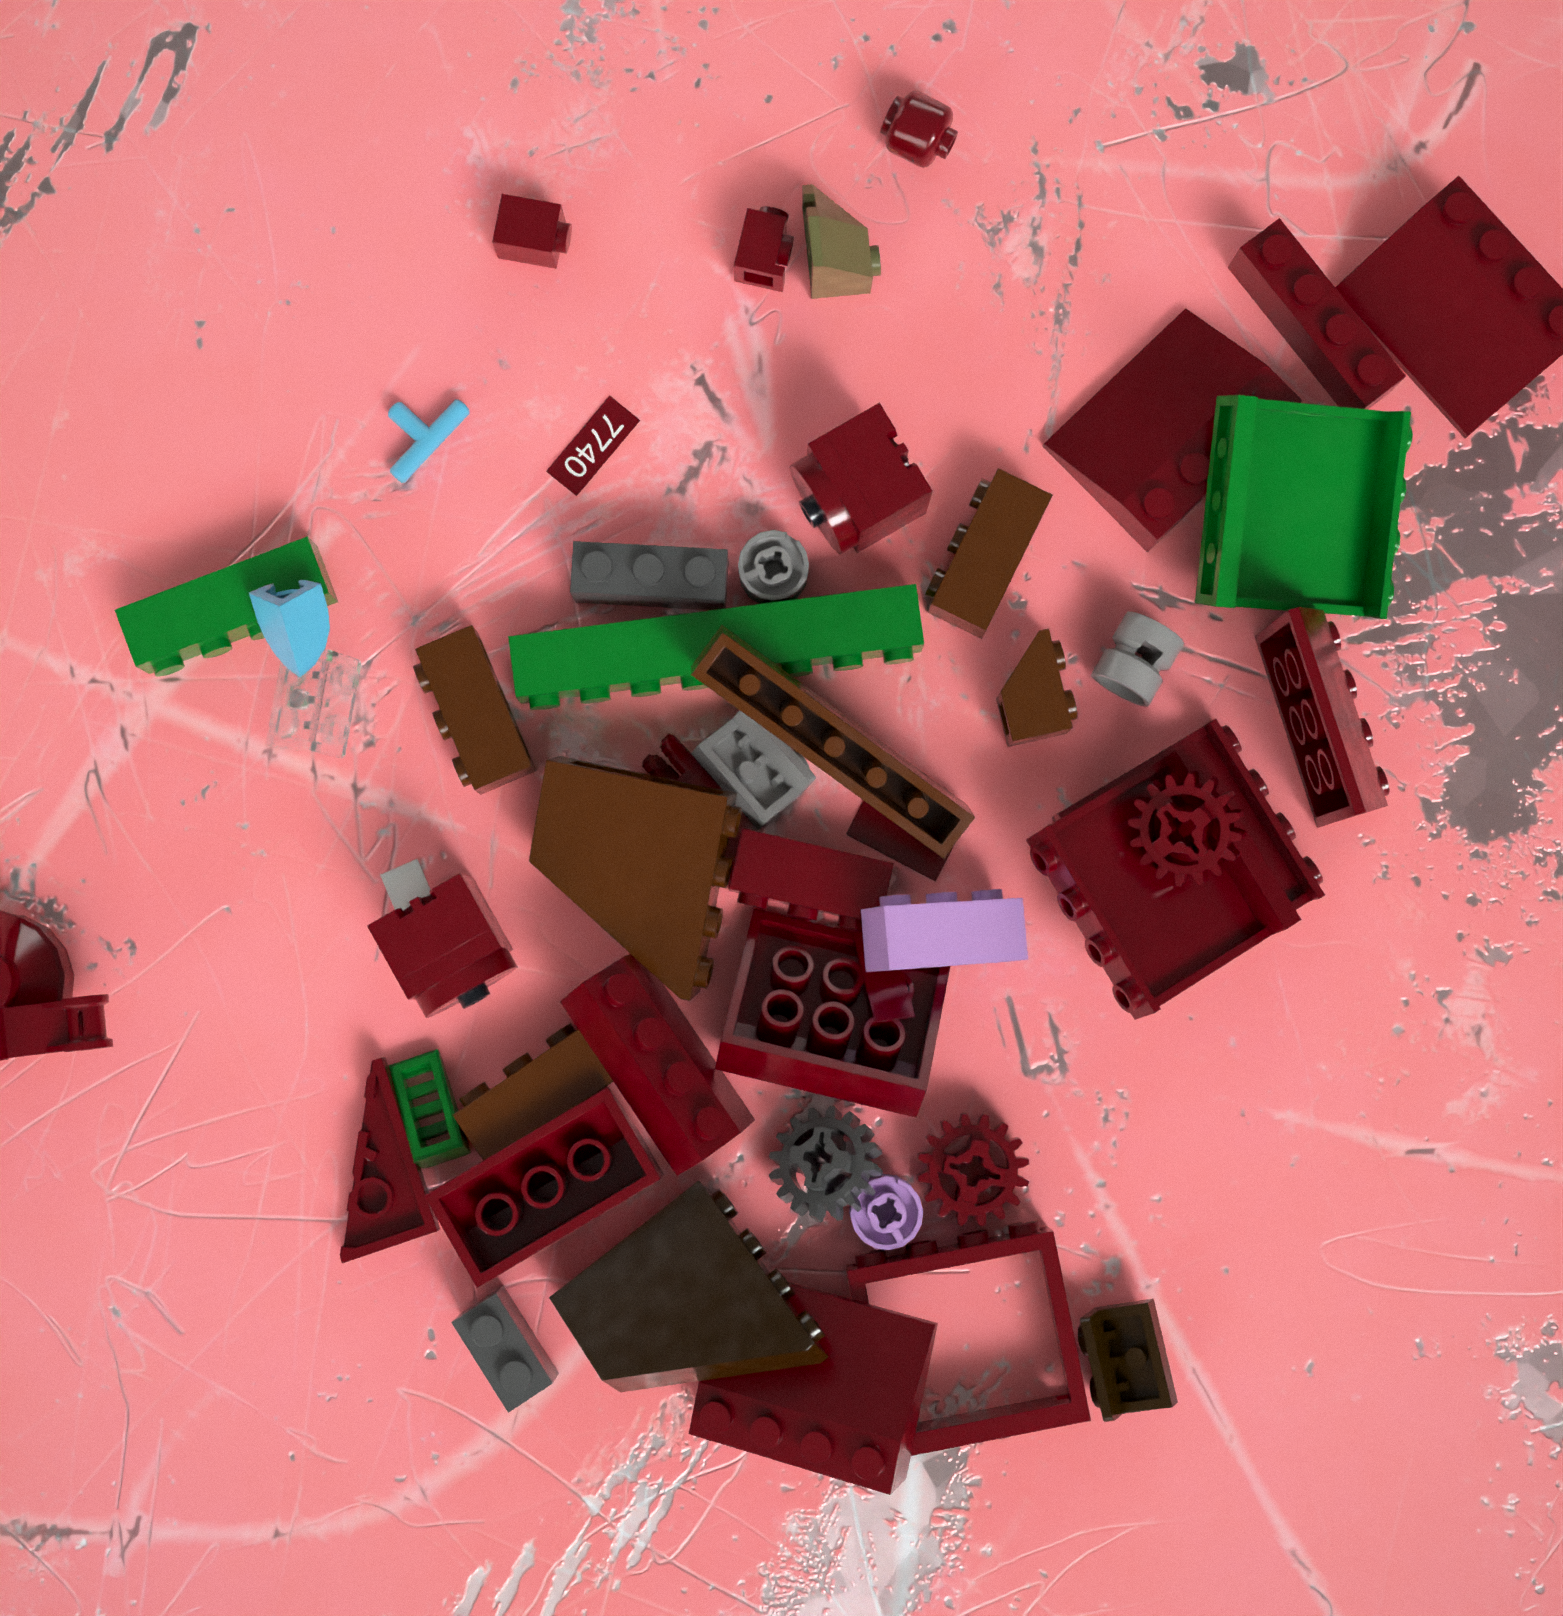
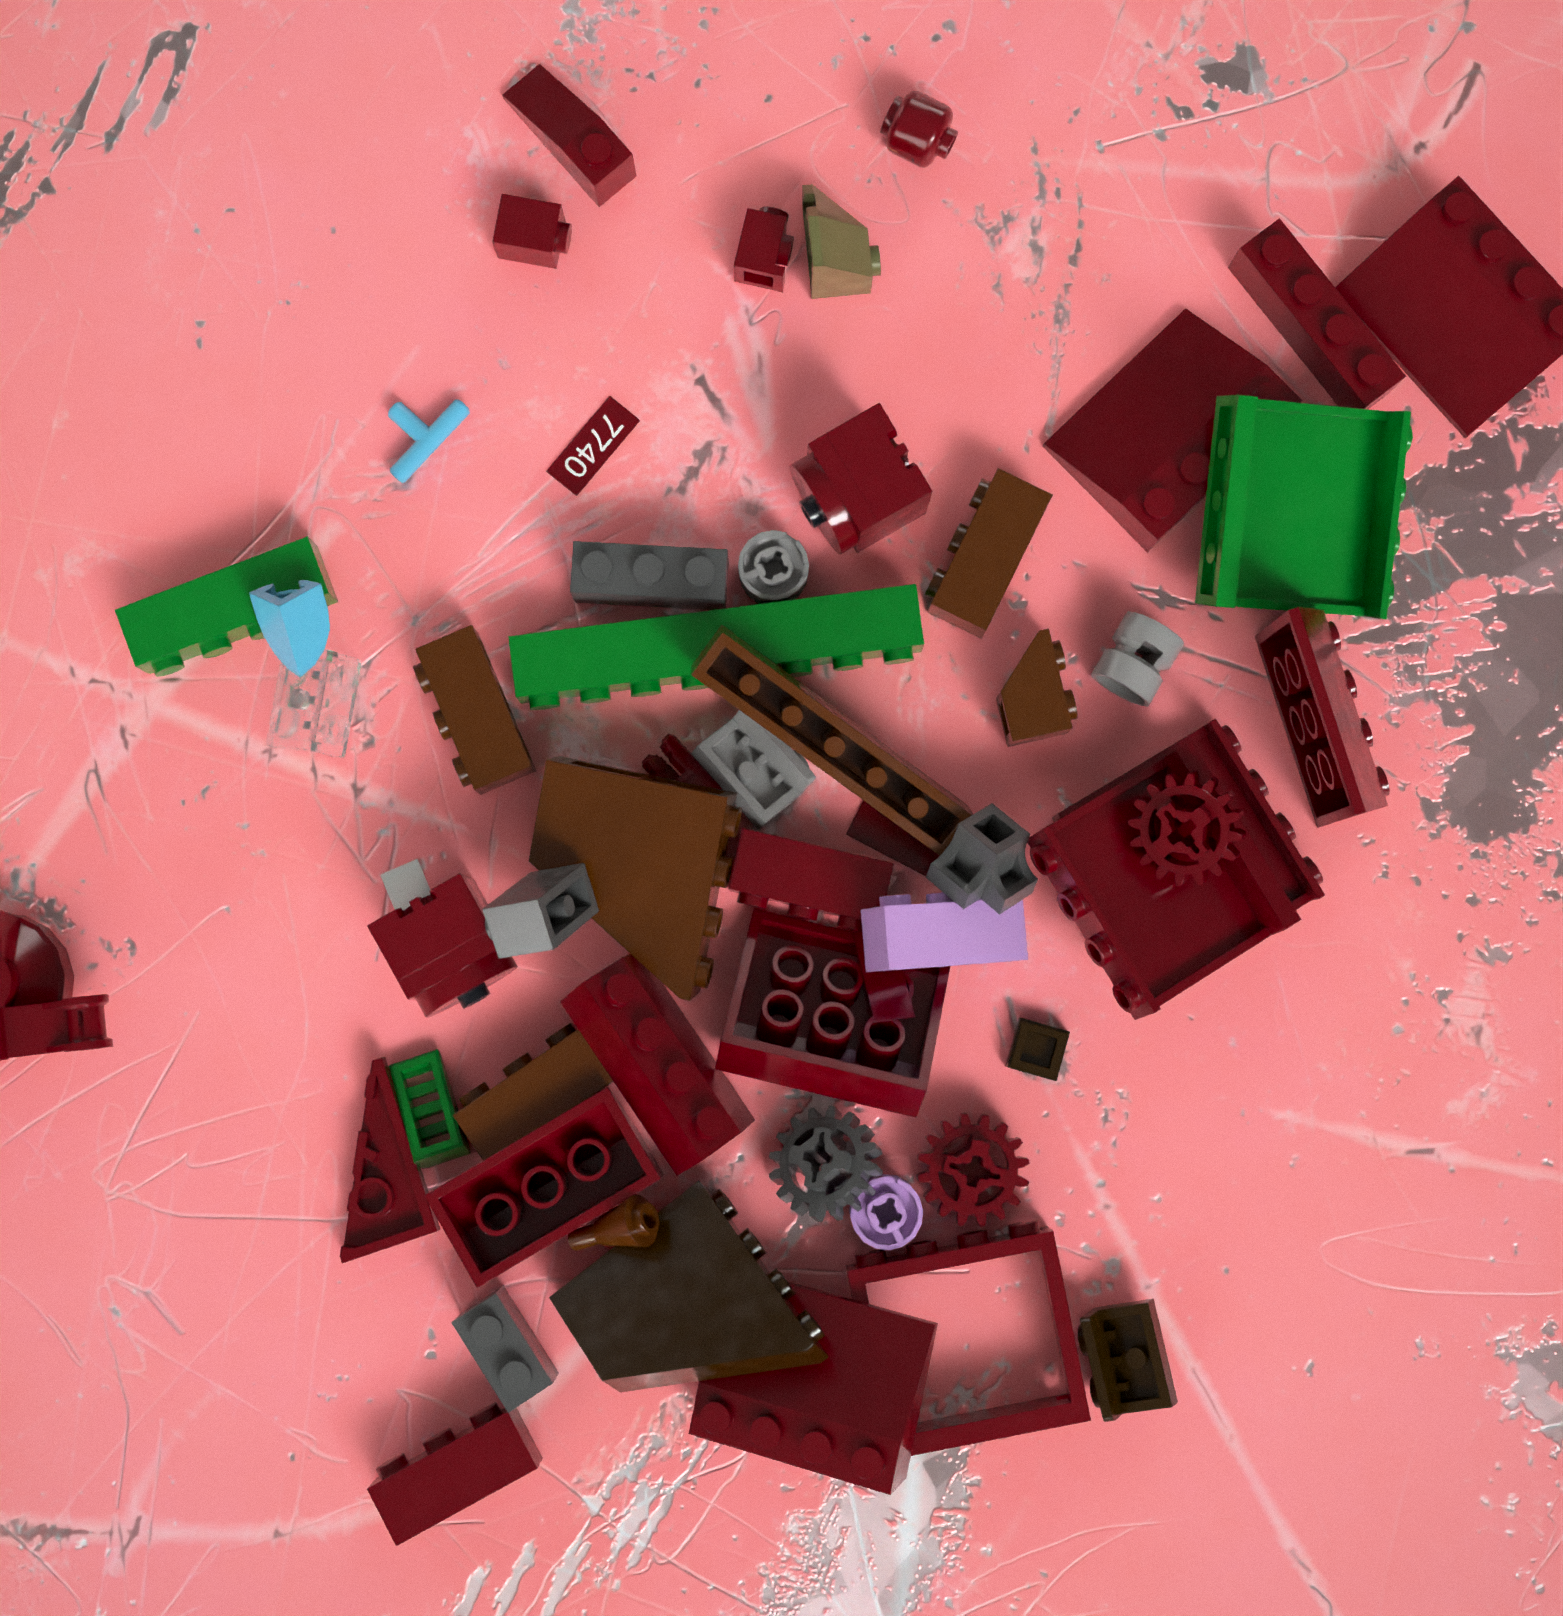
(453, 1472): none -> dark red brick
(540, 911): none -> dark grey brick
(572, 134): none -> dark red slope
(628, 1224): none -> reddish brown cone
(985, 862): none -> dark grey brick
(1037, 1049): none -> dark brown tile

